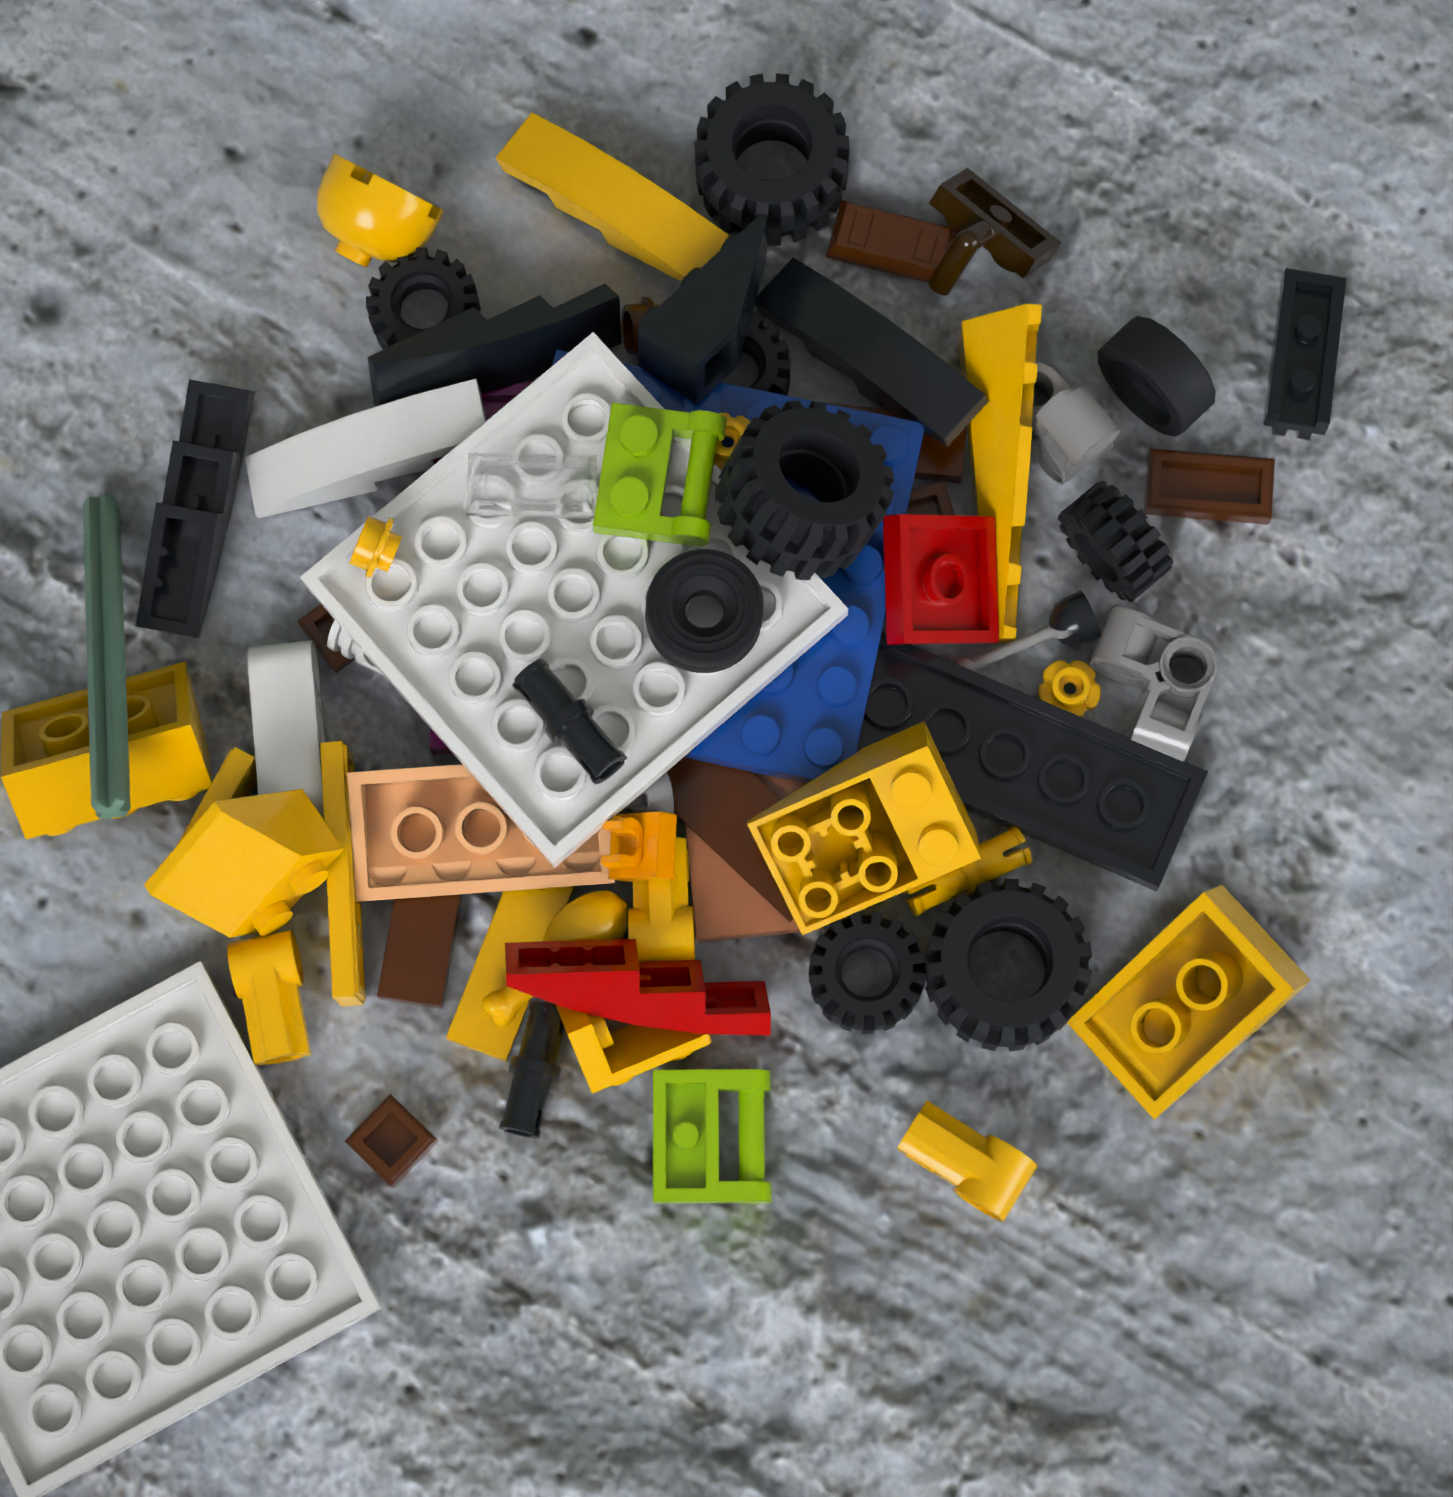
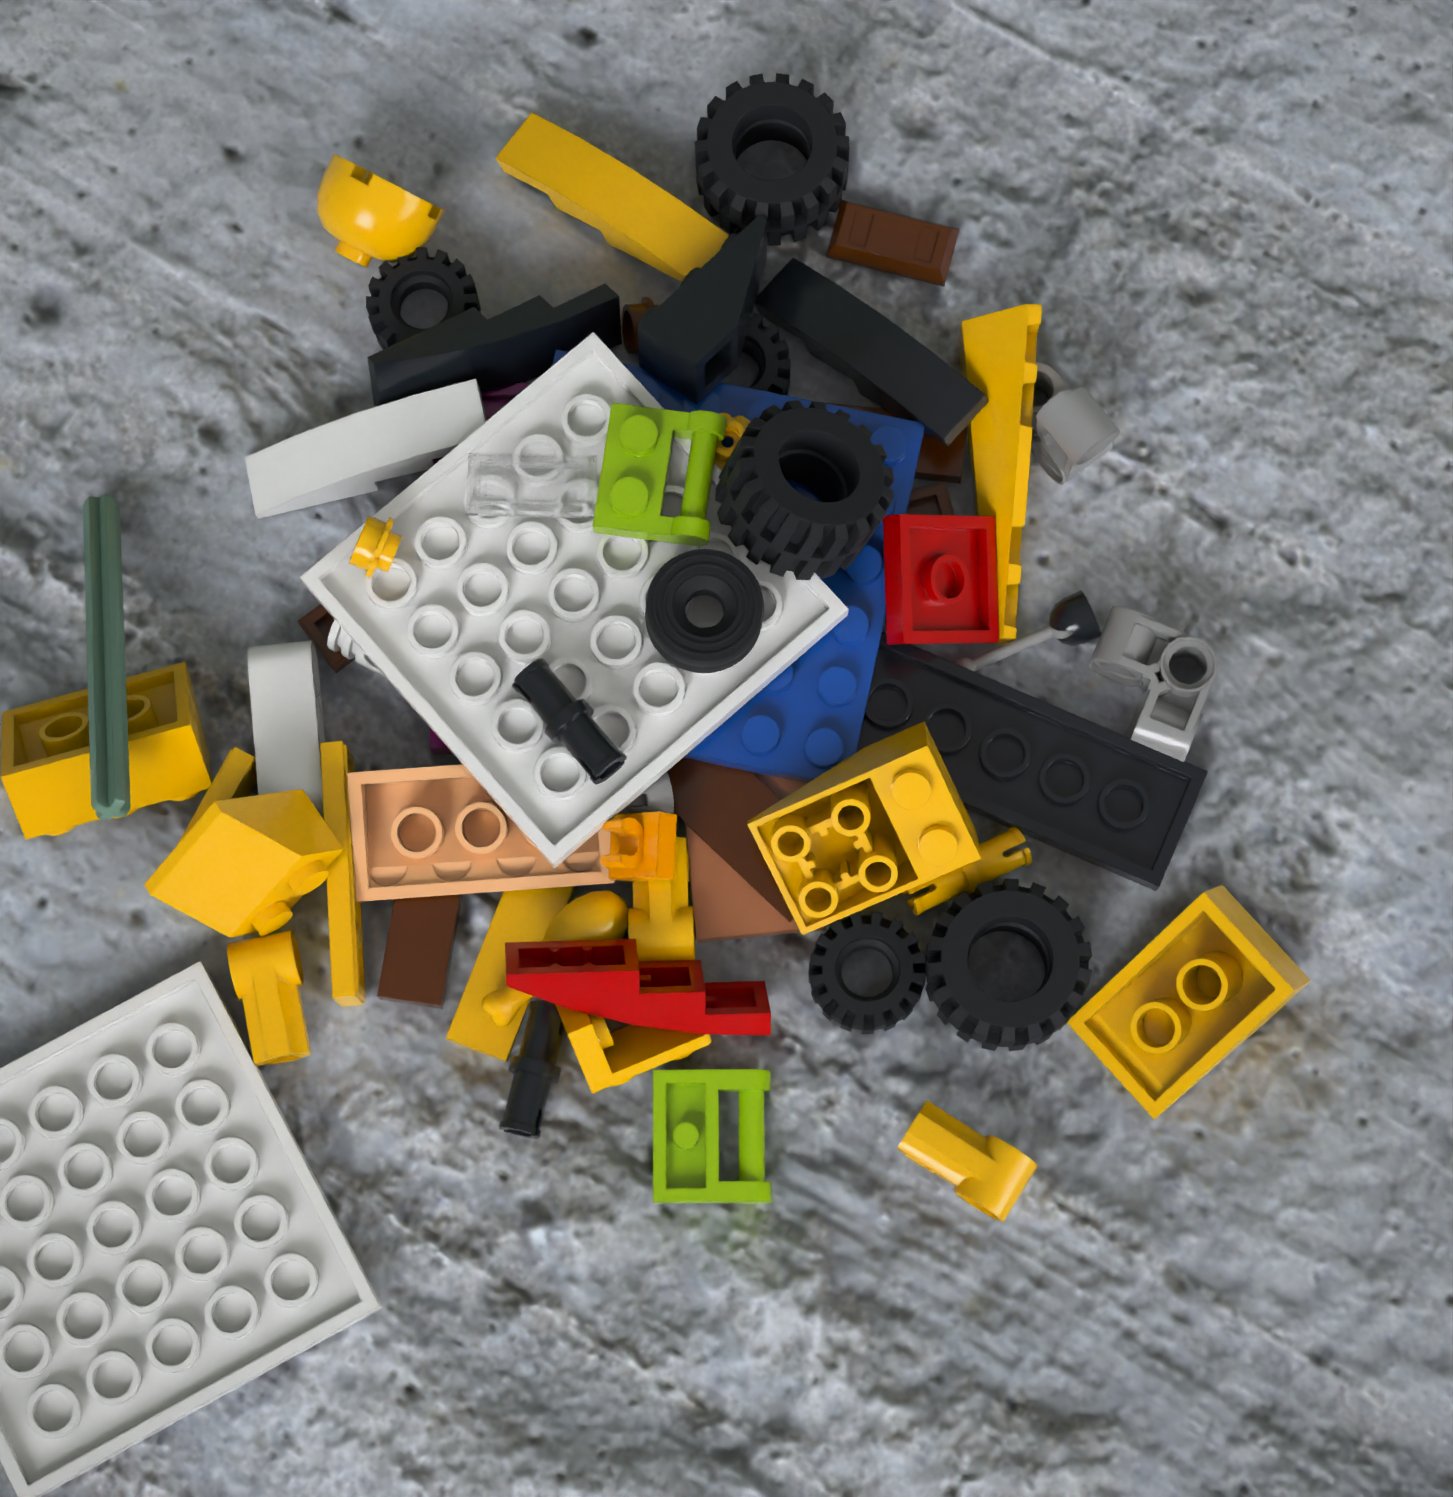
(195, 509): black slope -> none
(391, 1141): reddish brown tile -> none
(988, 221): dark brown plate -> none
(1075, 673): yellow plate -> none
(1115, 541): black tyre -> none
(1156, 376): black tyre -> none
(1209, 486): reddish brown tile -> none
(1304, 353): black hinge -> none

